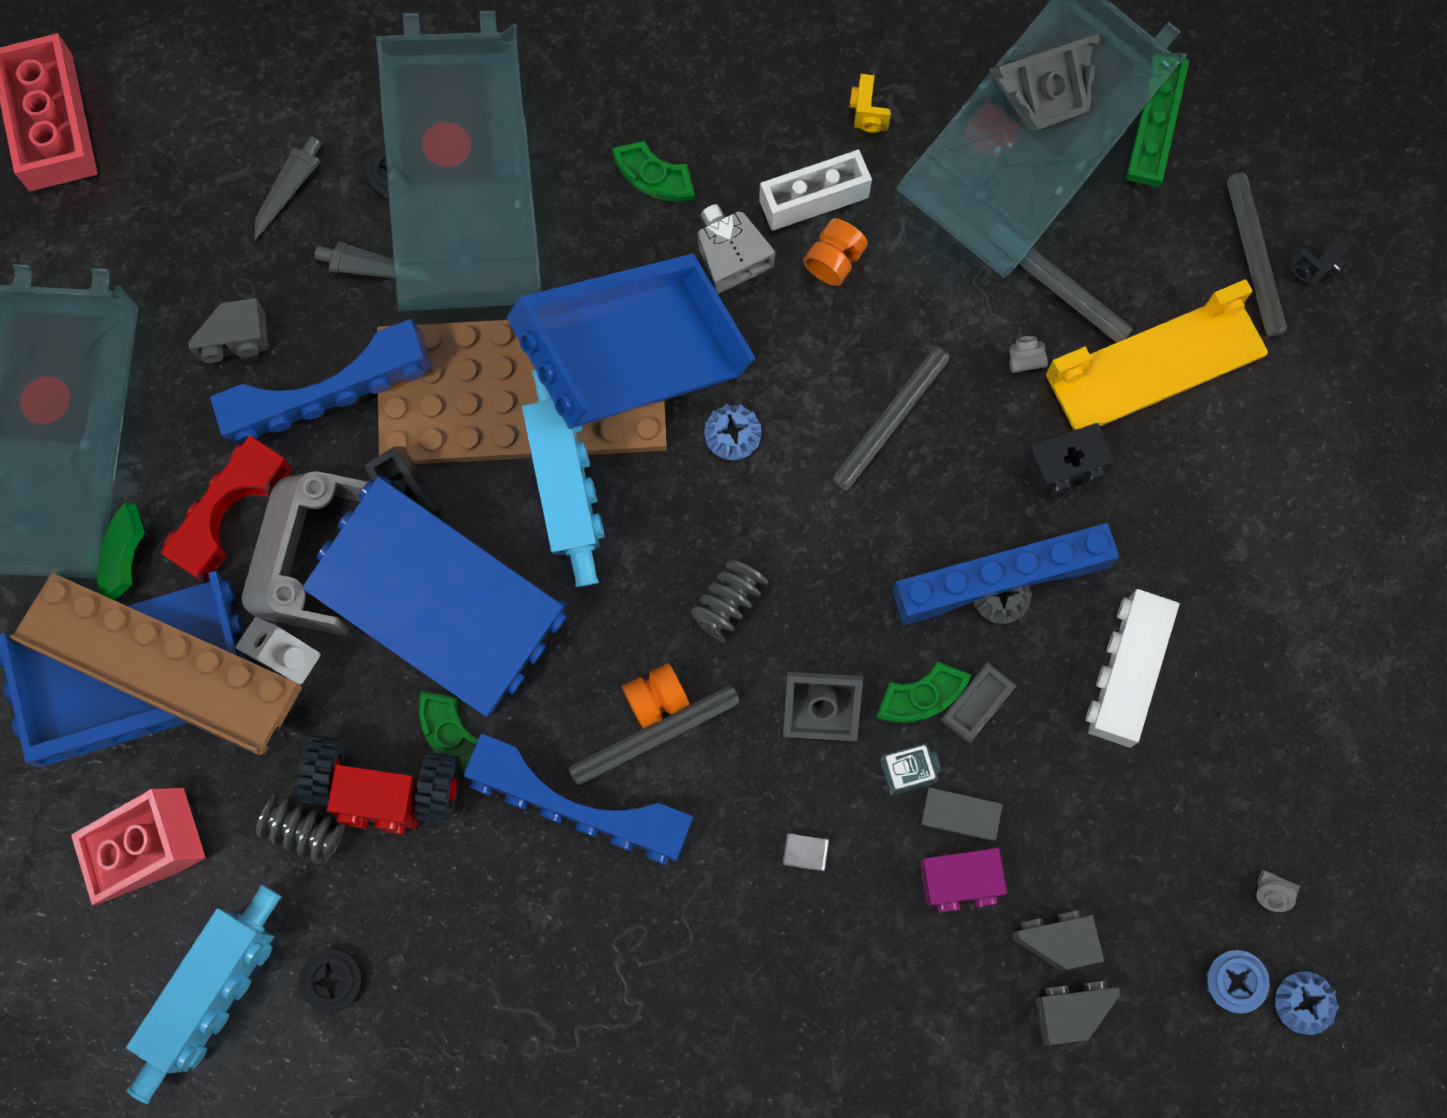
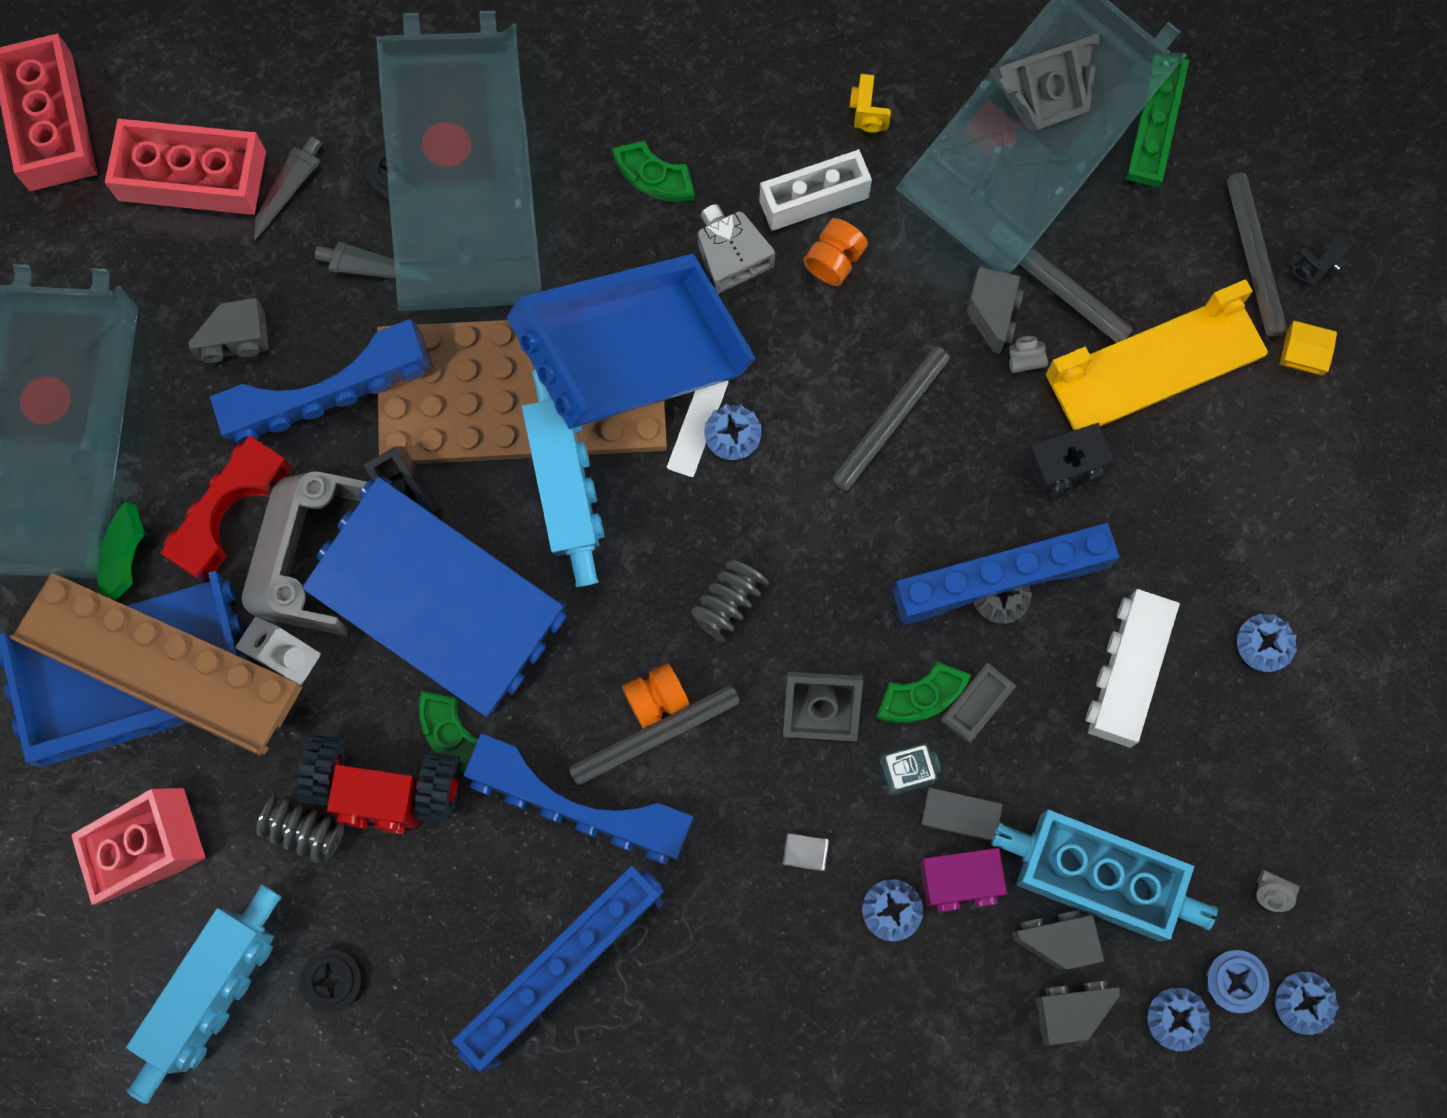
(185, 166): none -> coral brick
(556, 968): none -> blue panel
(691, 437): none -> white sticker
(884, 926): none -> medium blue gear
(991, 306): none -> dark grey slope
(1105, 876): none -> medium azure brick
(1160, 1019): none -> medium blue gear
(1249, 642): none -> medium blue gear
(1308, 348): none -> yellow piece

